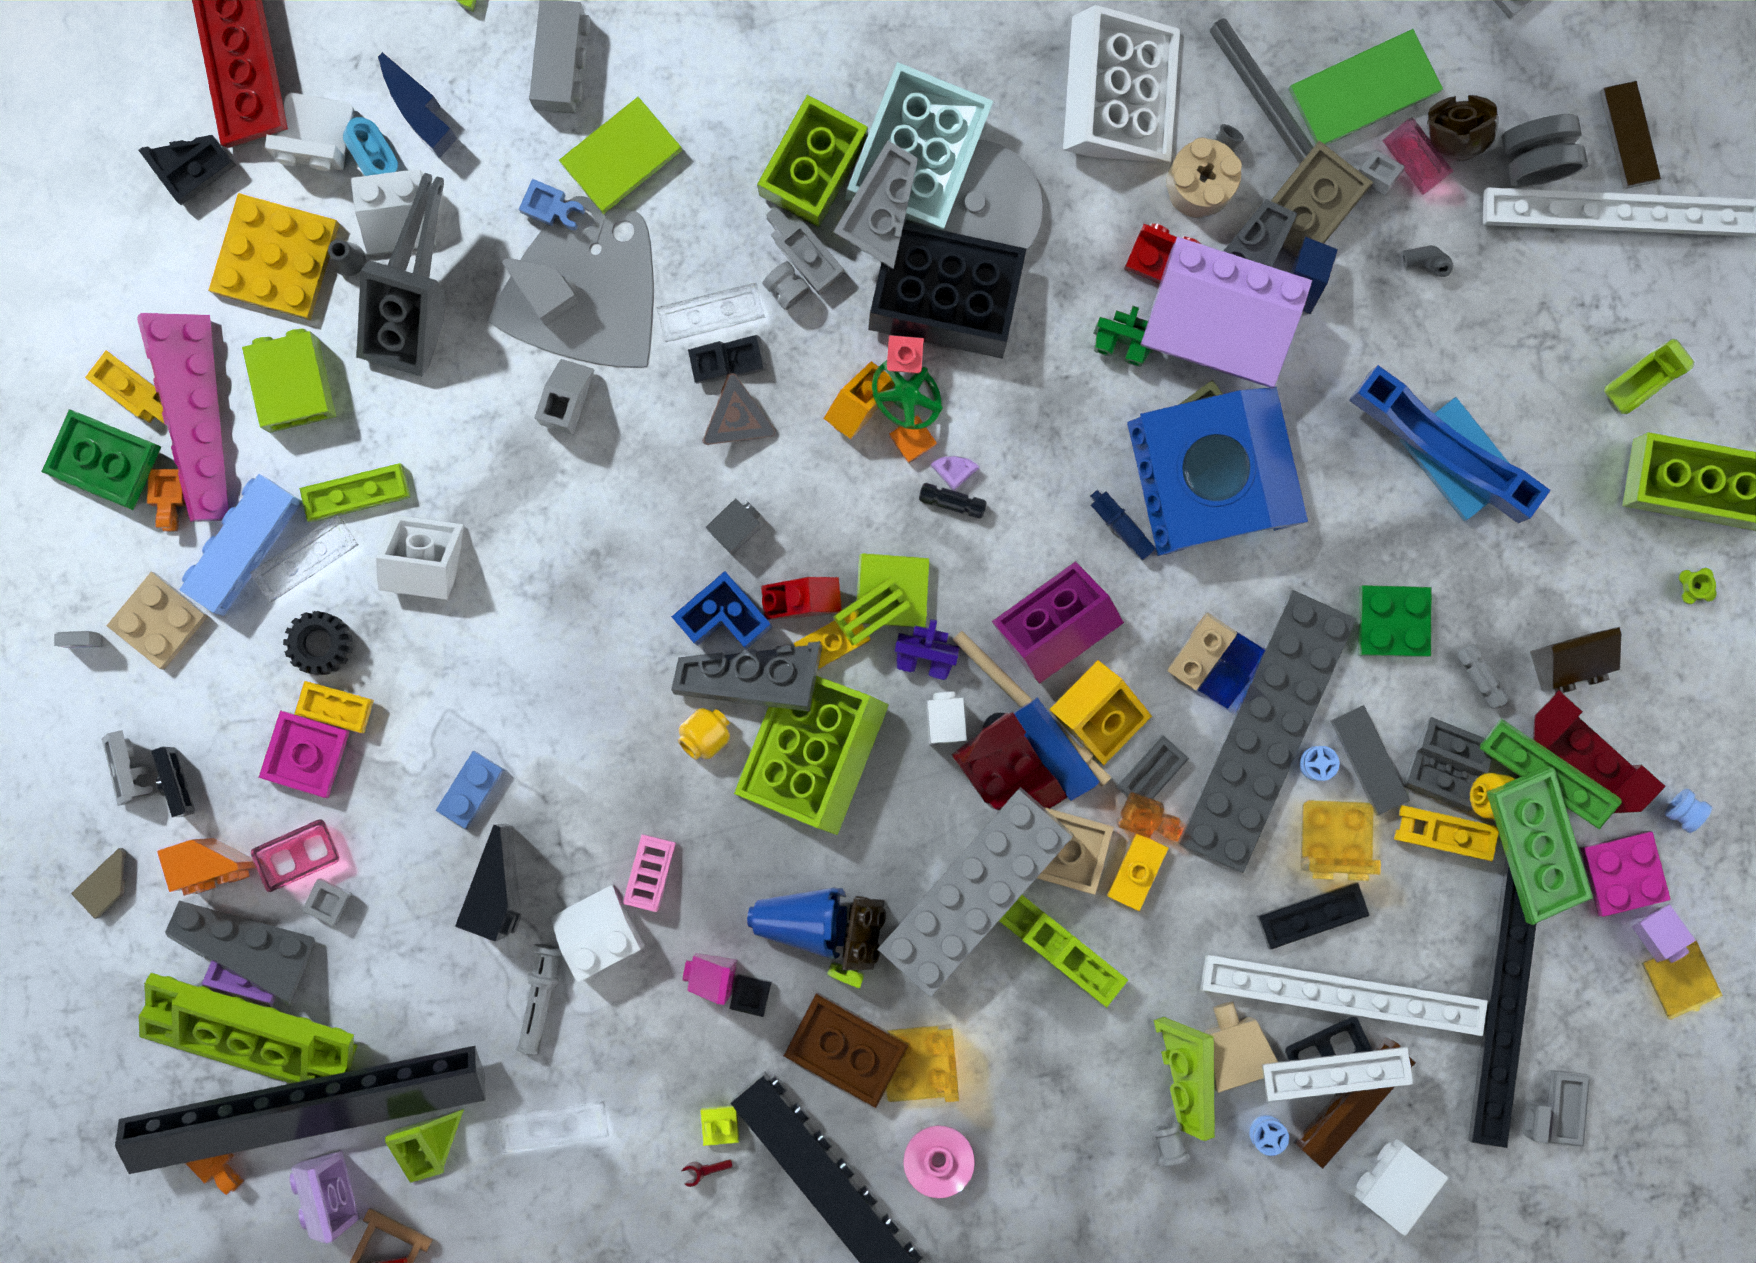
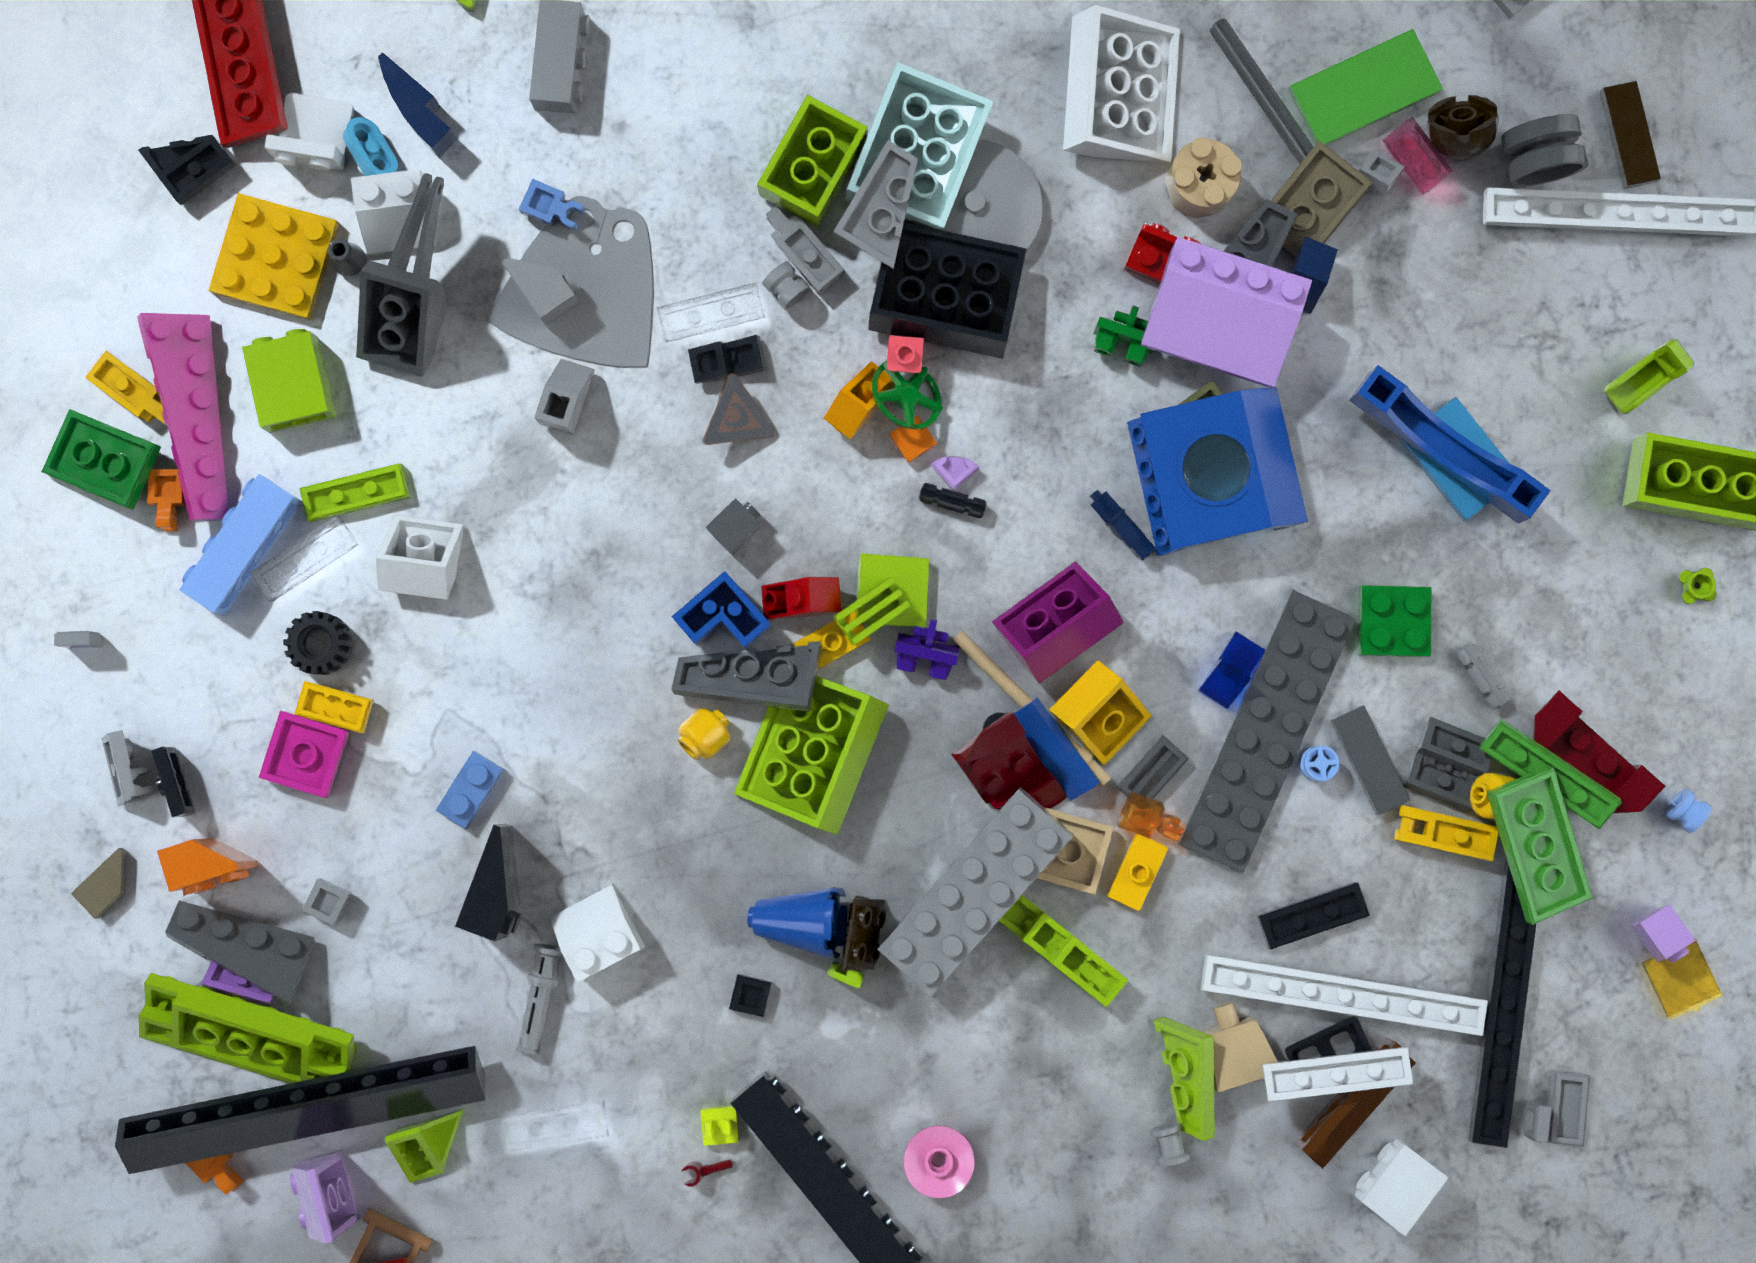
(157, 620): tan plate -> none
(294, 843): clear pink piece -> none
(620, 155): lime tile -> none
(637, 869): bright pink slope -> none
(710, 977): dark pink slope -> none
(846, 1050): reddish brown tile -> none
(927, 1066): clear yellow bracket -> none
(946, 719): white brick -> none
(1202, 651): tan plate -> none
(1229, 136): dark grey hinge -> none
(1273, 1141): light blue wheel -> none
(1338, 840): clear yellow bracket -> none
(1431, 258): dark grey arm -> none
(1577, 660): dark brown slope -> none
(1625, 873): dark pink plate -> none

